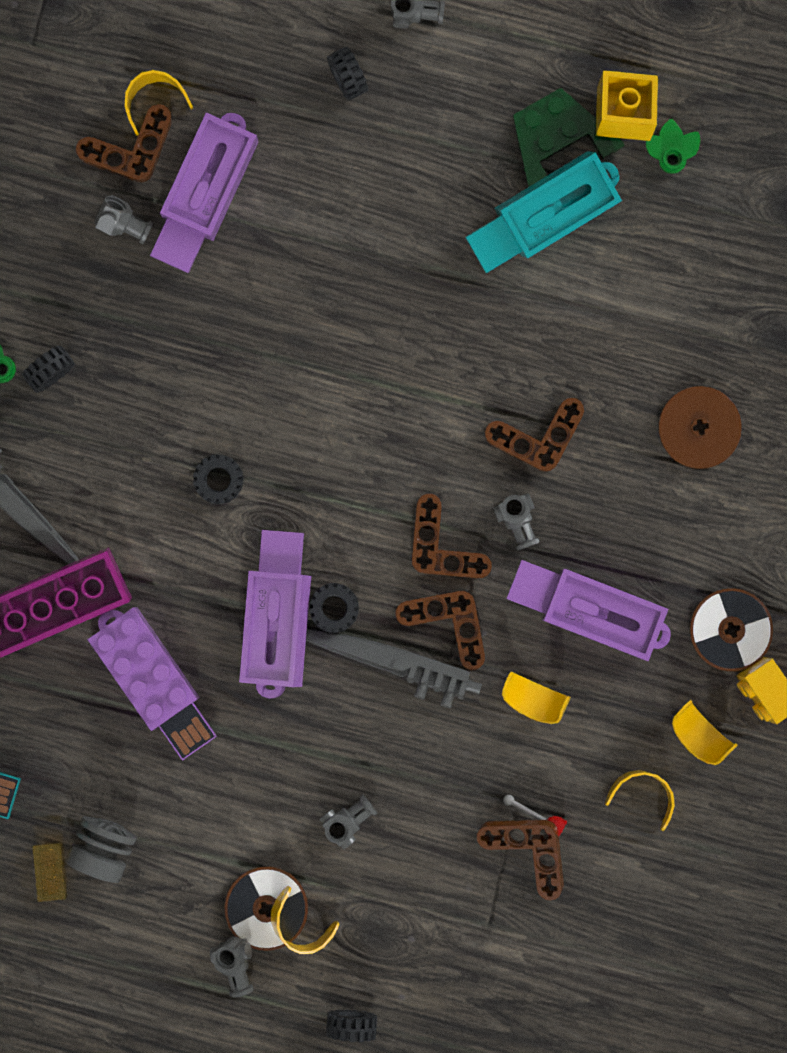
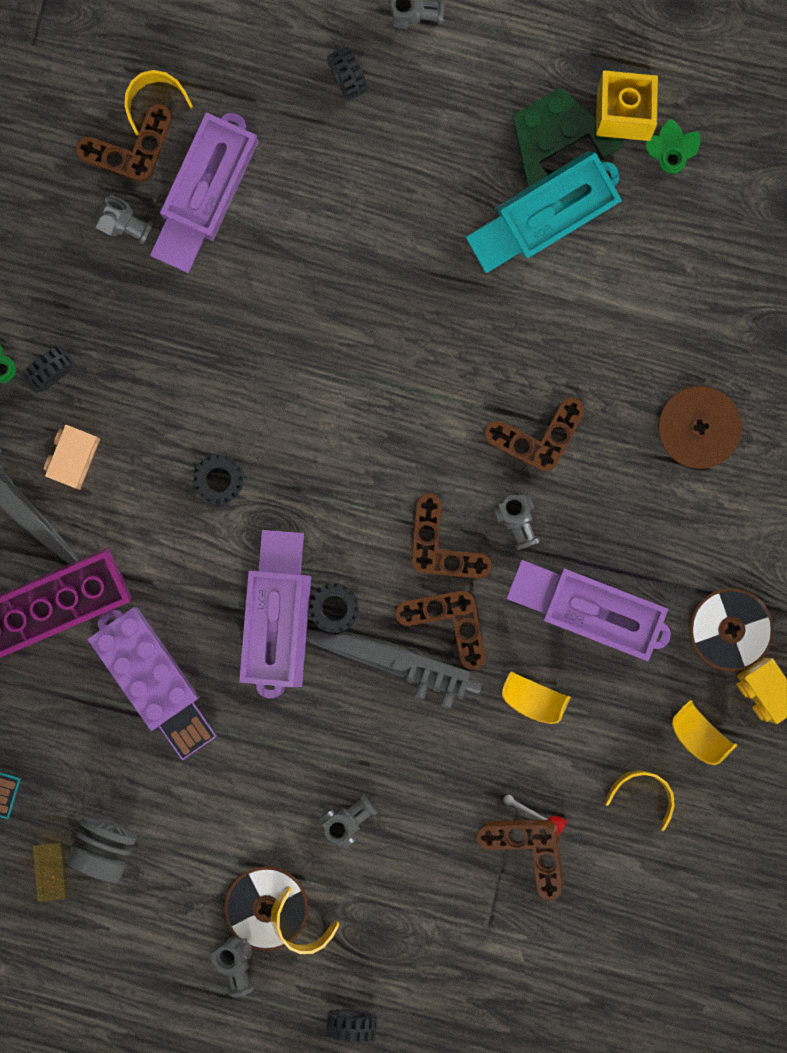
(71, 456): none -> light nougat brick

